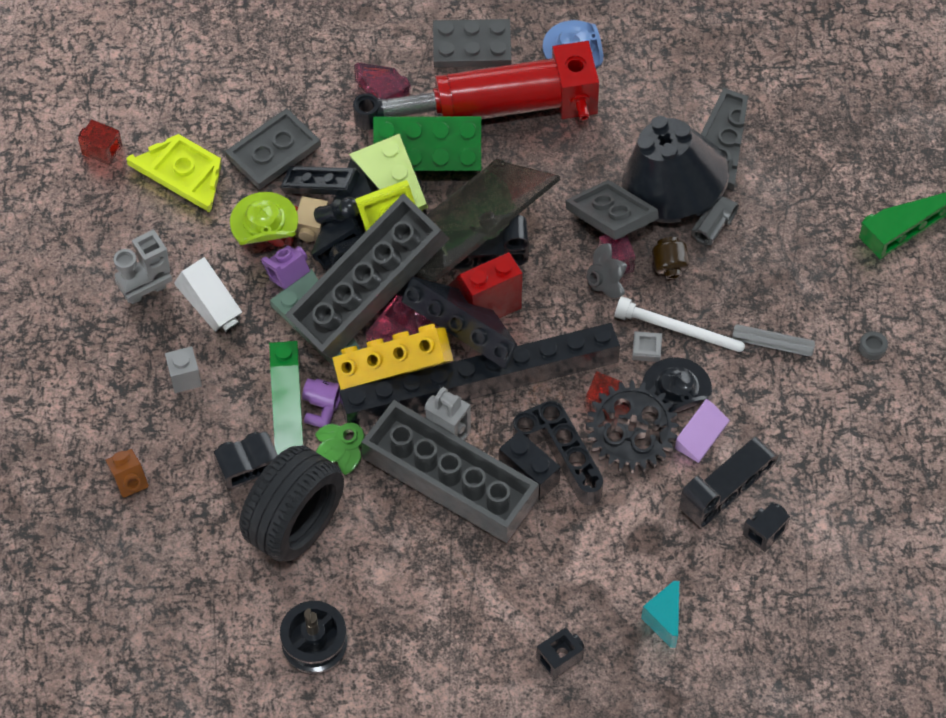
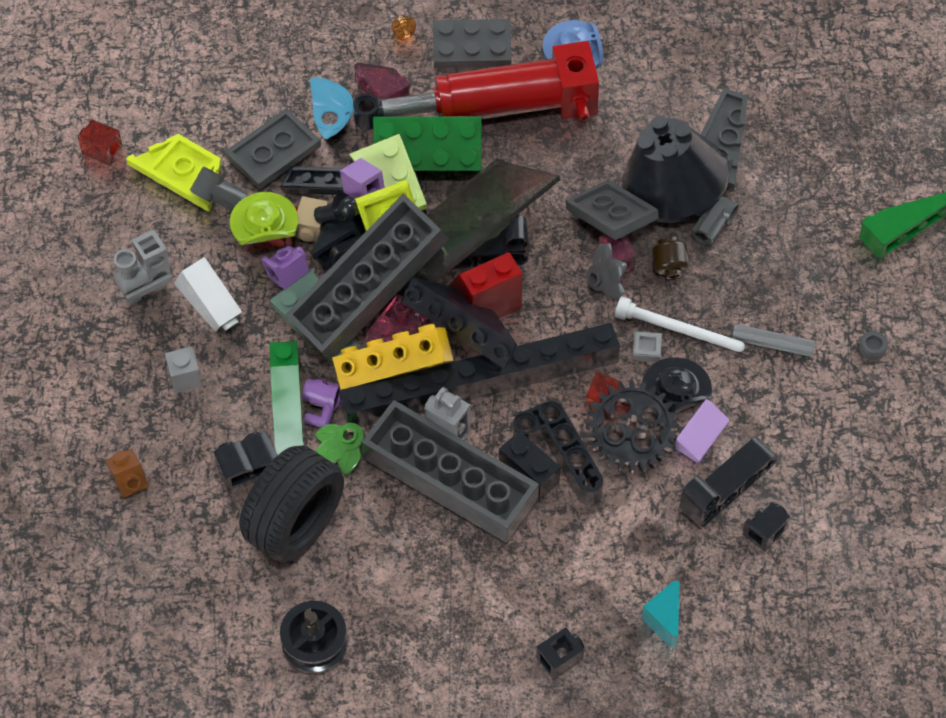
(214, 188): none -> dark grey piece
(330, 97): none -> medium azure piece
(361, 178): none -> medium lavender brick
(403, 27): none -> clear orange plate

